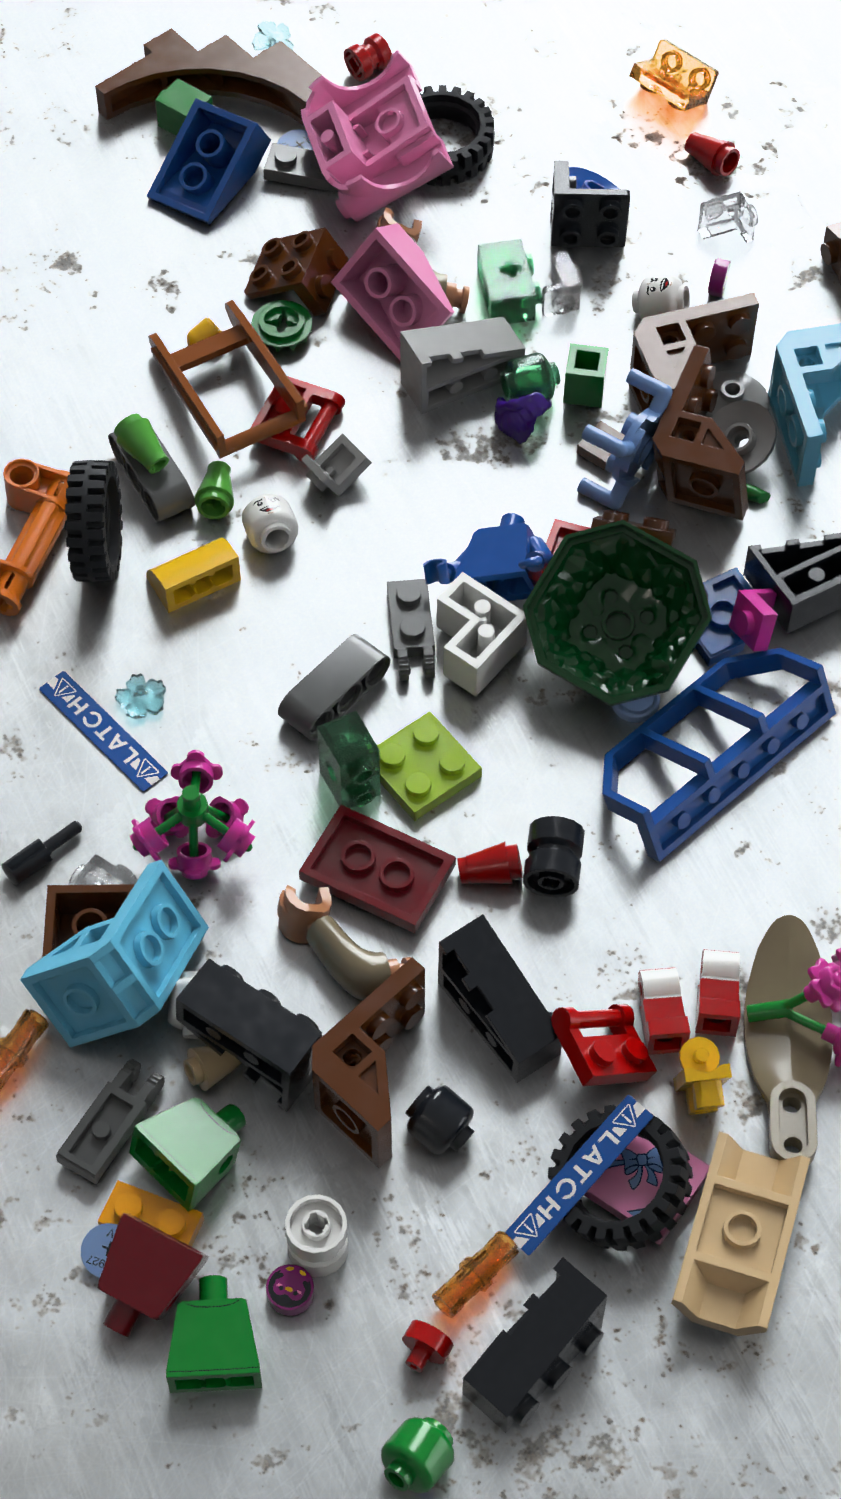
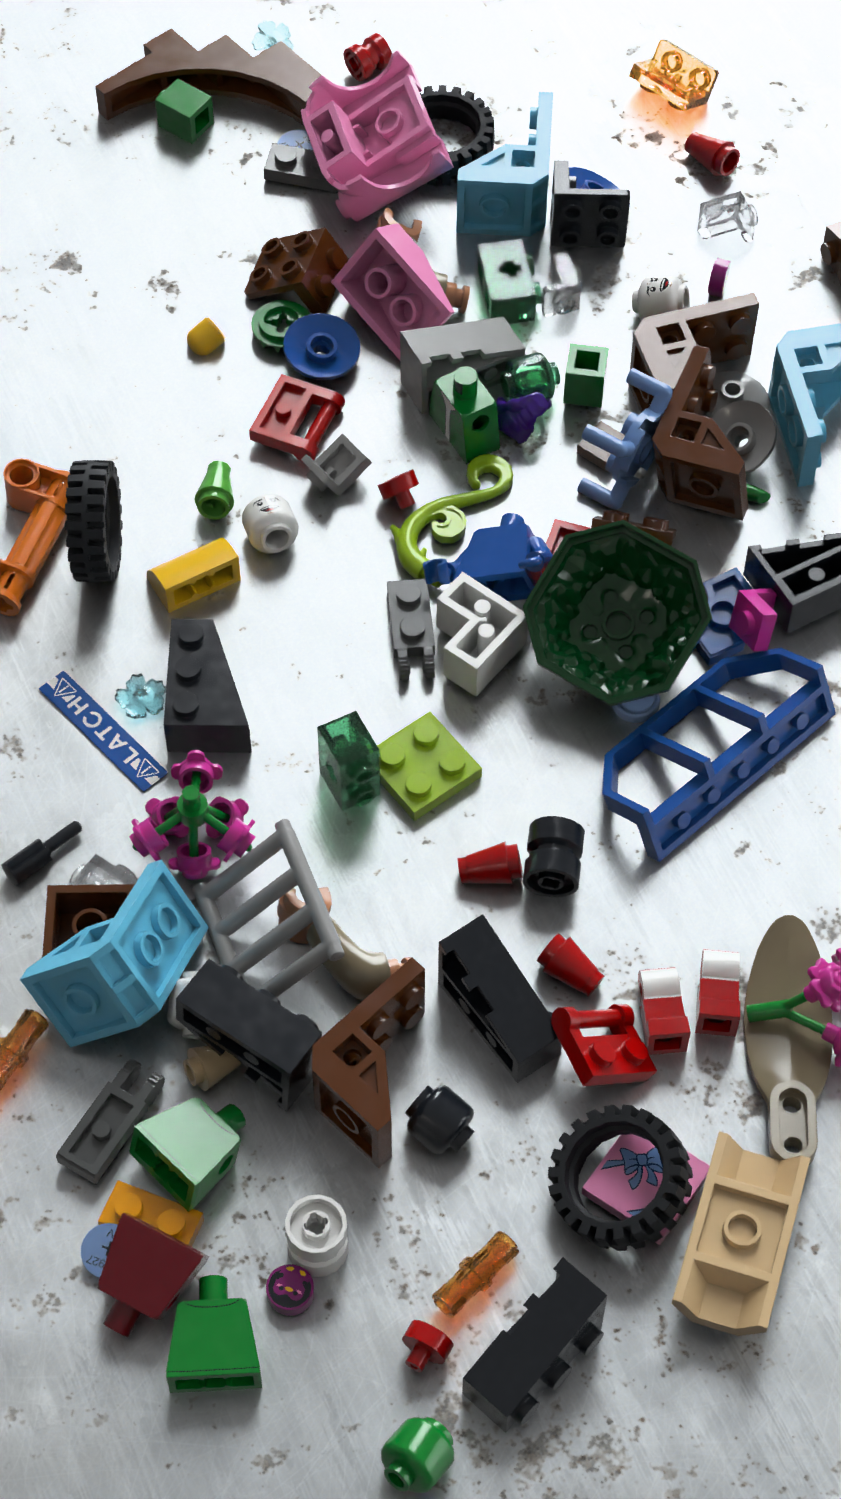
(140, 441): bright green cone -> none
(162, 492): dark grey beam -> none
(201, 693): none -> black wedge
(208, 161): blue slope -> none
(239, 335): dark orange piece -> none
(313, 911): none -> light grey bar
(321, 334): none -> blue dish
(334, 685): dark grey beam -> none
(377, 868): dark red plate -> none
(399, 487): none -> red tile
(448, 510): none -> lime plant
(458, 403): none -> green torso
(509, 185): none -> medium azure bracket
(570, 965): none -> red cone
(579, 1174): blue sticker -> none
(700, 1077): yellow hips -> none

